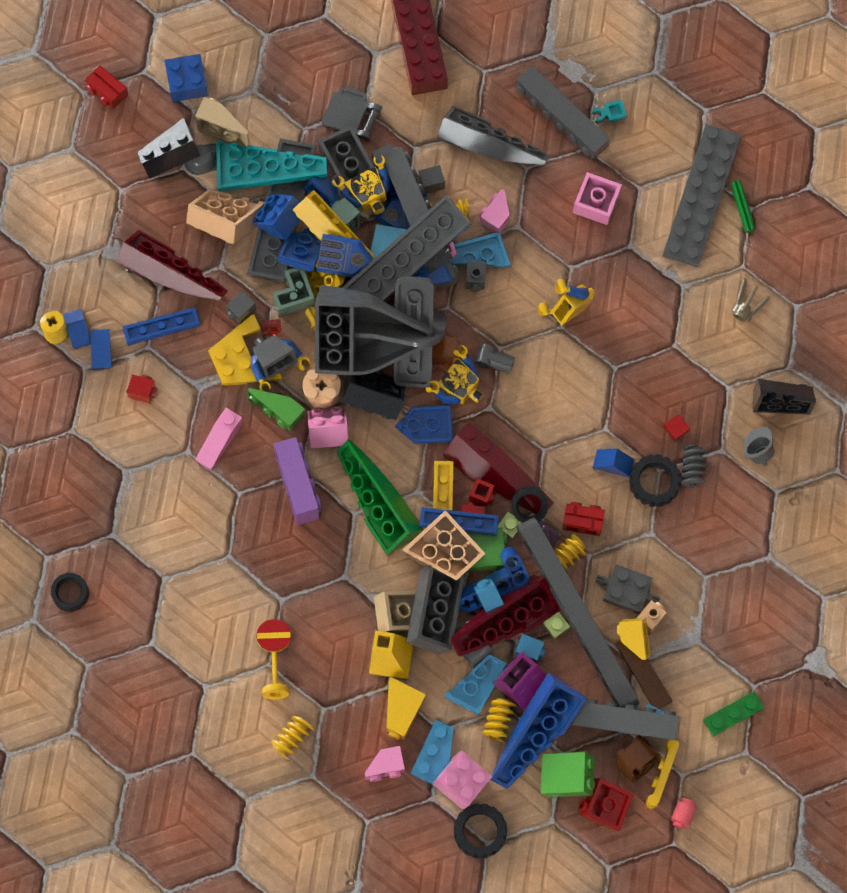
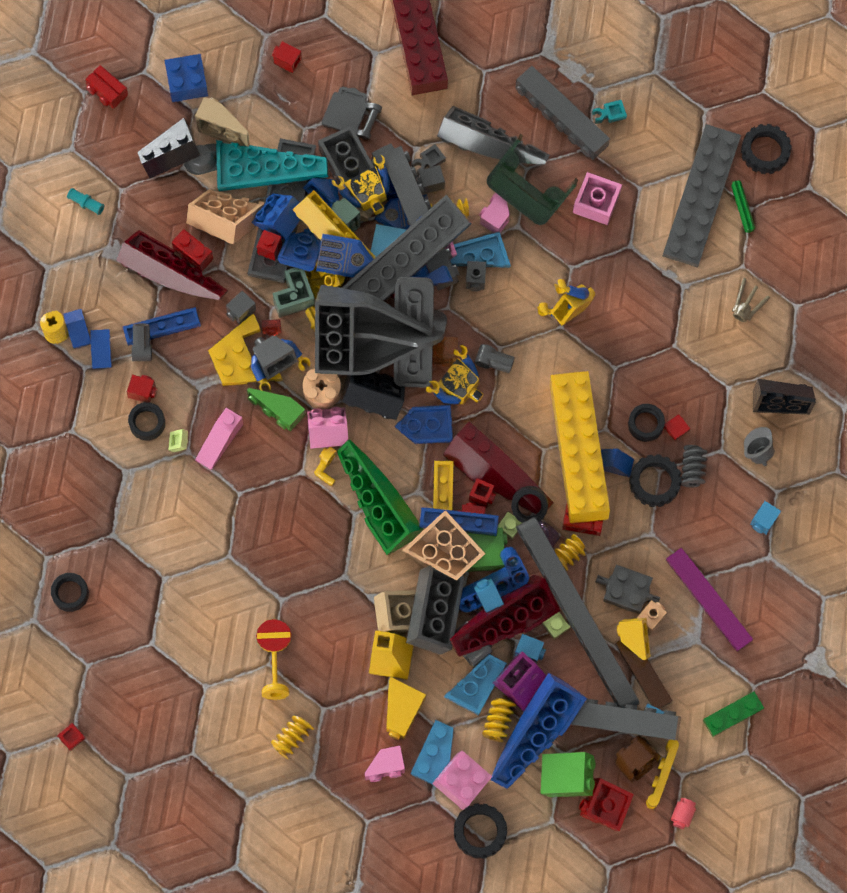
(71, 737): none -> red tile
(85, 201): none -> teal pin
(141, 343): none -> dark grey piece
(142, 407): none -> black tyre
(178, 440): none -> yellowish green plate
(192, 250): none -> red brick
(269, 245): none -> red brick
(287, 56): none -> red brick
(297, 481): medium lavender brick -> none
(327, 457): none -> yellow plate
(430, 158): none -> dark grey plate
(521, 193): none -> clear green windscreen
(579, 447): none -> yellow brick
(642, 436): none -> black tyre
(709, 599): none -> magenta tile
(765, 518): none -> dark azure brick
(766, 166): none -> black tyre

